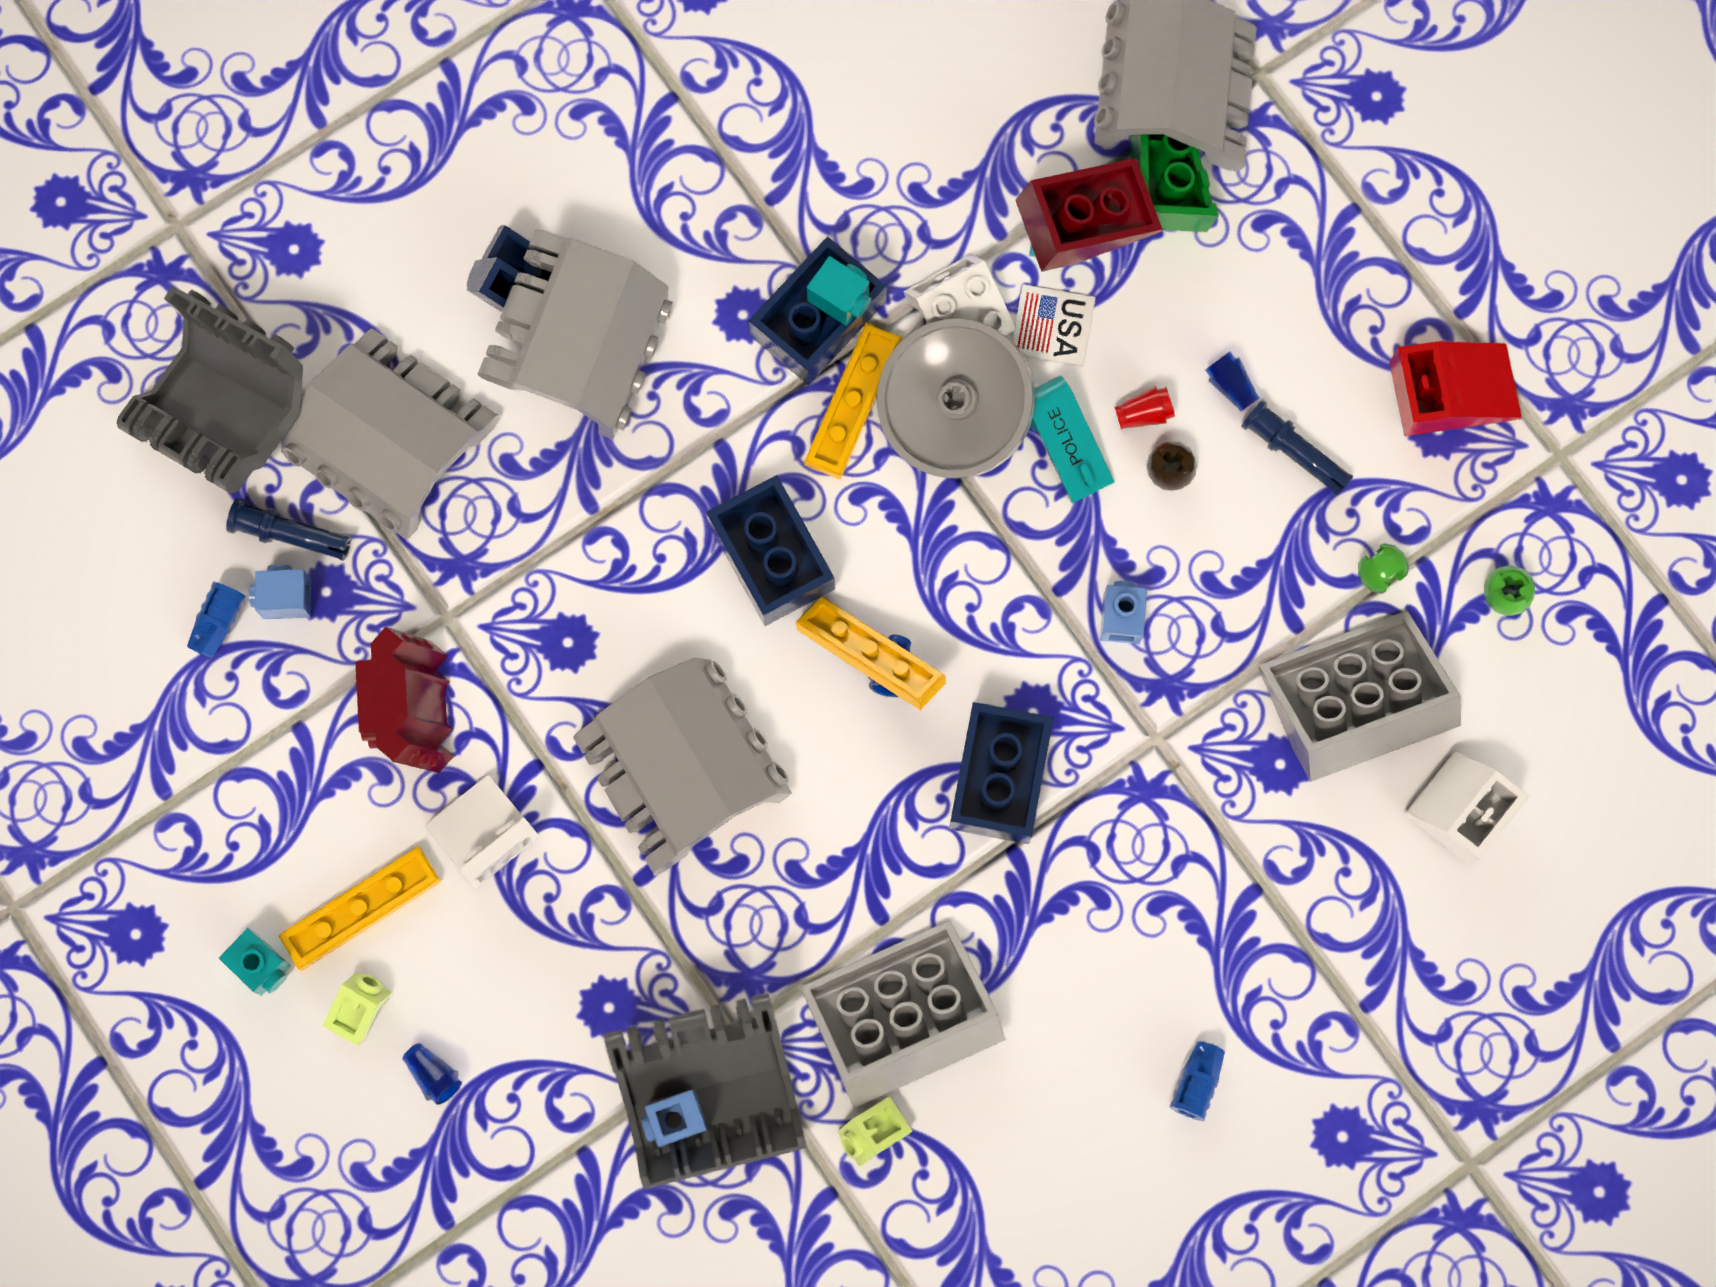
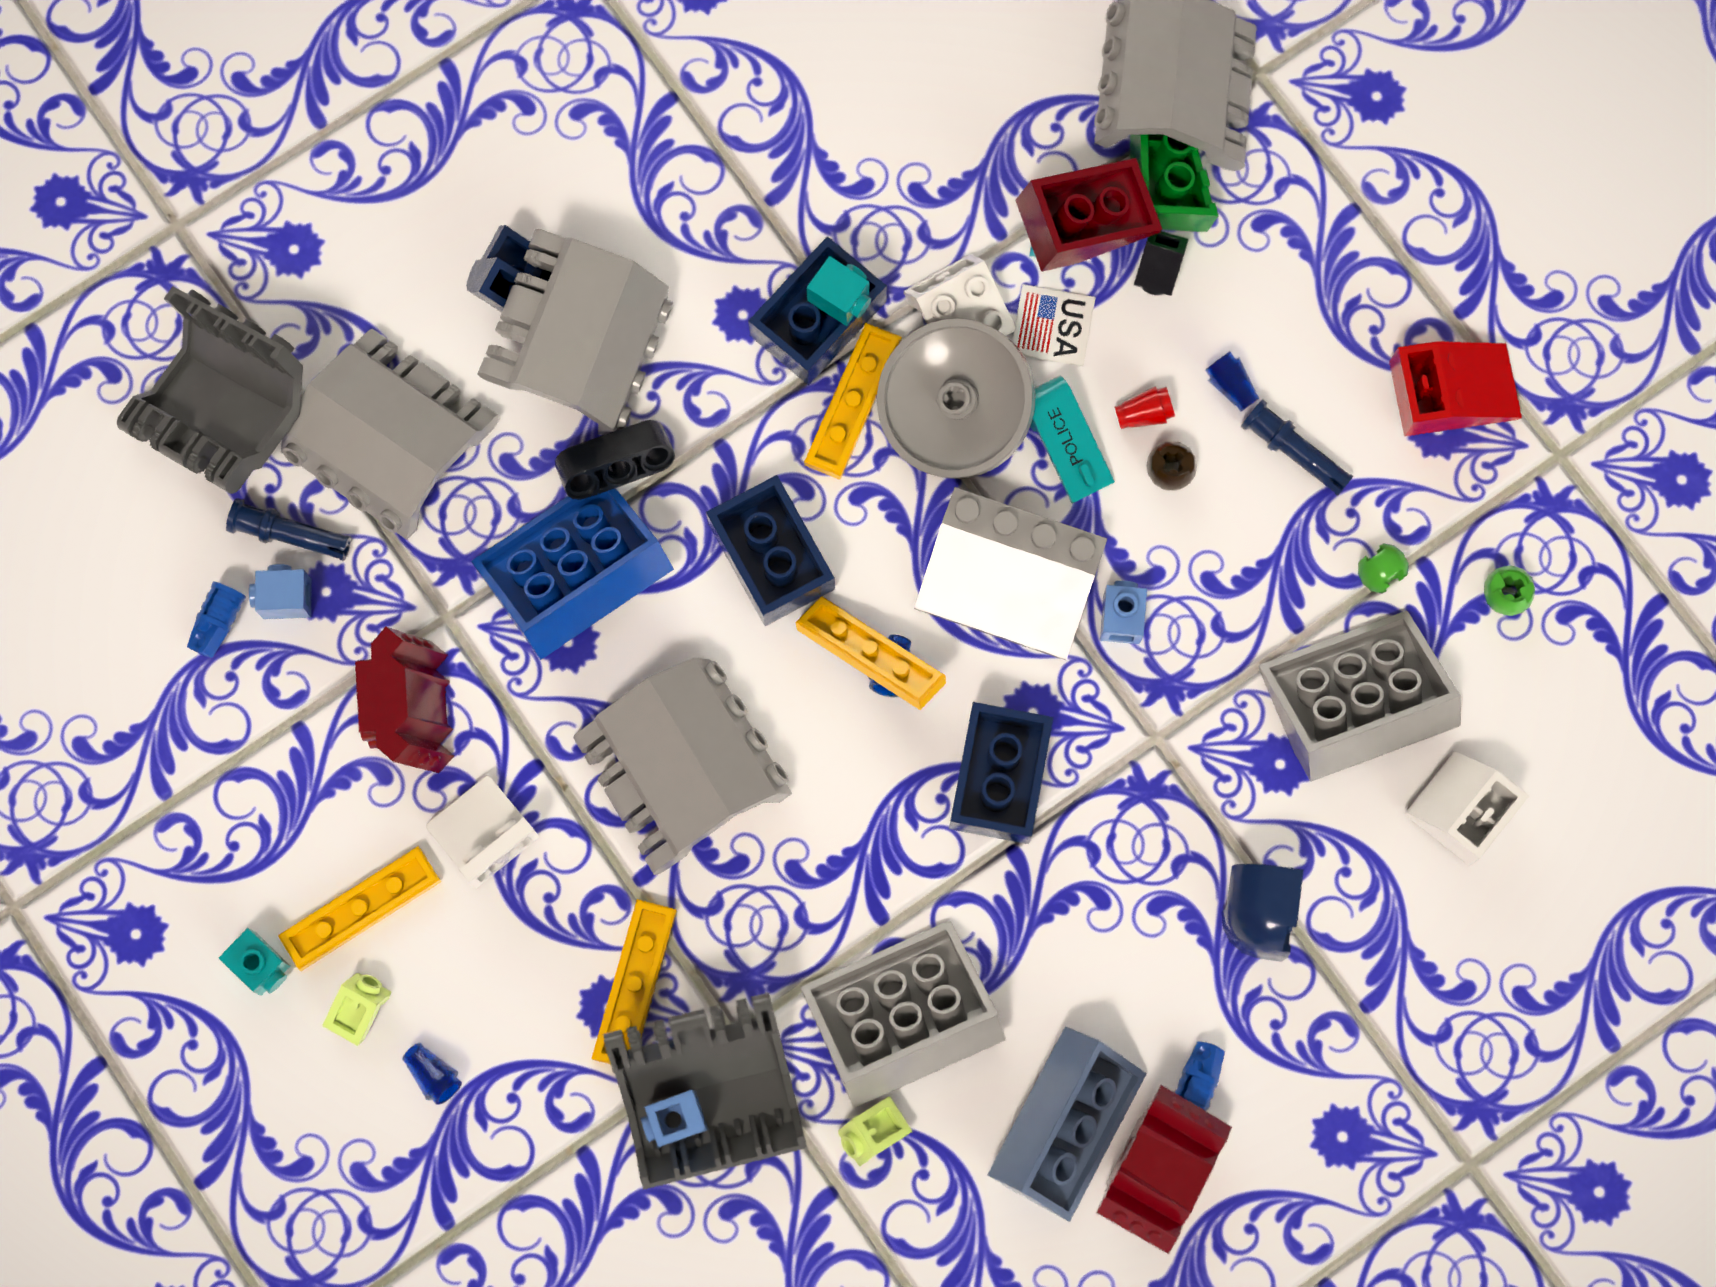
(572, 567): none -> blue slope
(614, 459): none -> black beam
(636, 973): none -> yellow tile
(1010, 573): none -> slope
(1067, 1123): none -> sand blue slope
(1161, 263): none -> black brick
(1163, 1169): none -> dark red slope
(1262, 909): none -> dark blue brick

